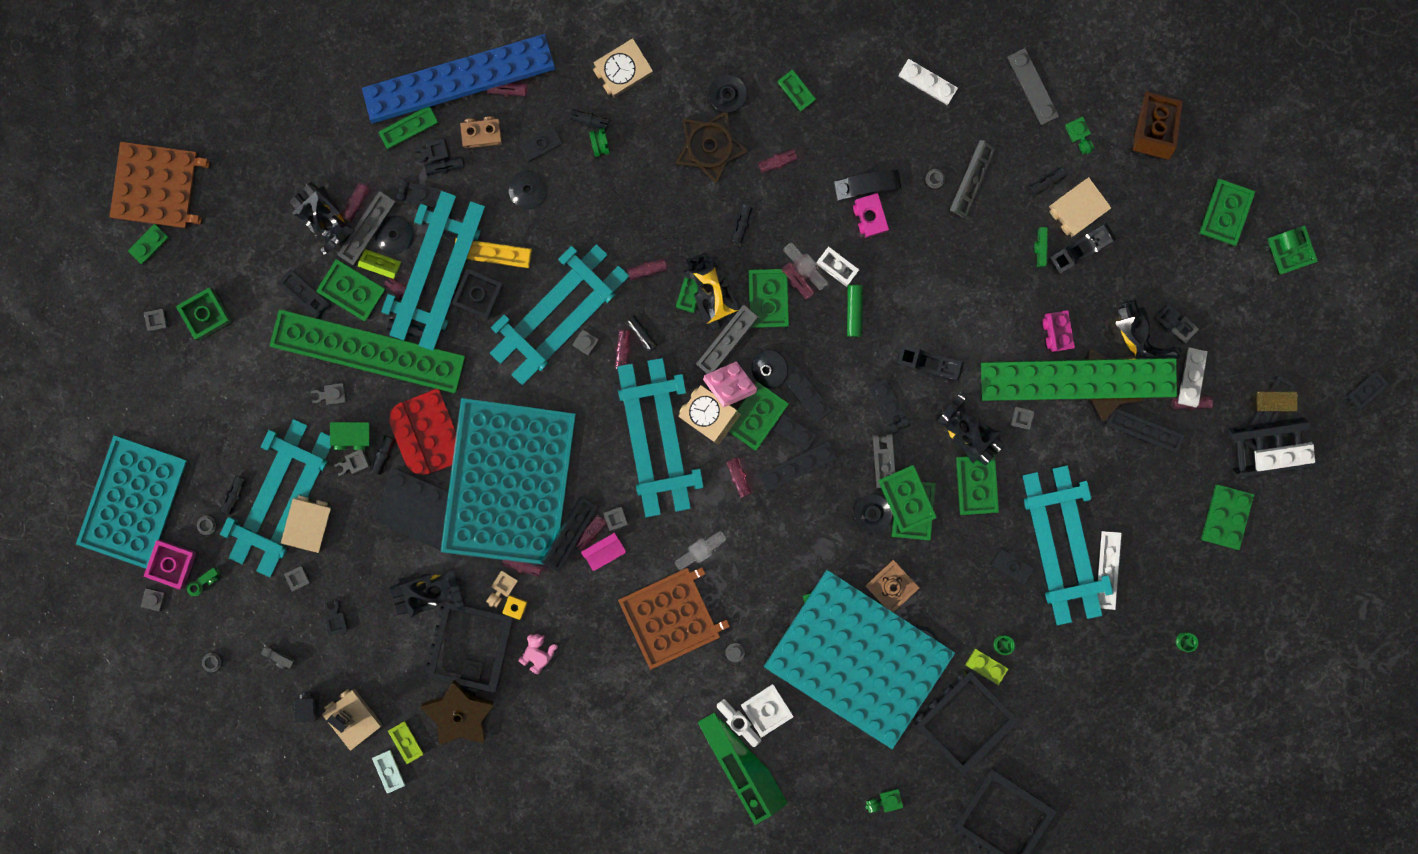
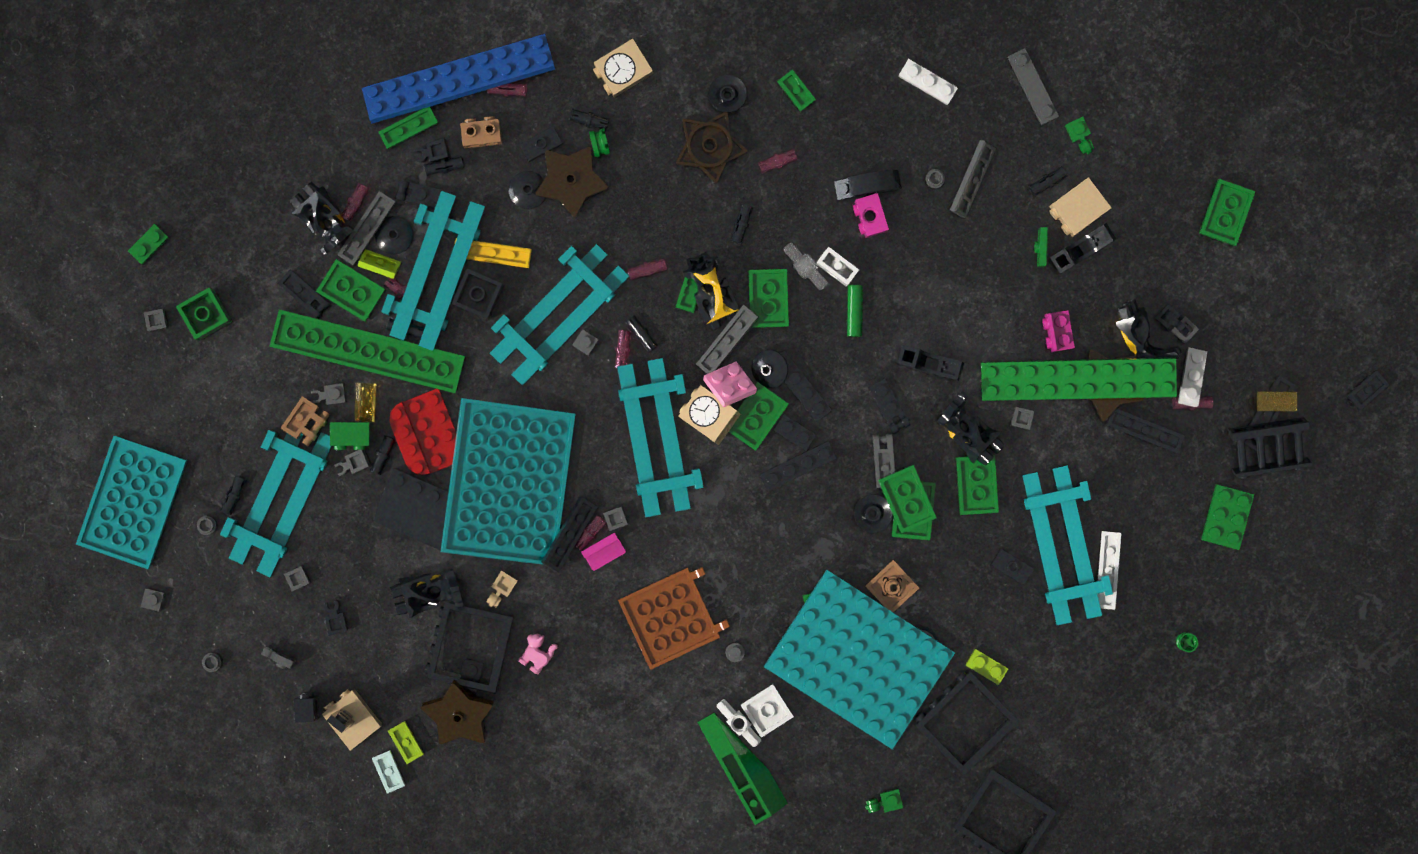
(155, 185): dark orange plate -> none
(170, 564): dark pink brick -> none
(209, 577): green plate -> none
(299, 419): none -> medium nougat plate
(306, 524): tan brick -> none
(365, 402): none -> clear yellow plate
(521, 607): yellow piece -> none
(530, 568): clear pink pin -> none
(585, 181): none -> dark brown plate
(700, 550): clear axle -> none
(738, 477): clear pink pin -> none
(805, 289): clear pink pin -> none
(1007, 644): green wheel -> none
(1158, 126): reddish brown slope -> none
(1284, 456): white plate -> none
(1292, 250): green plate -> none

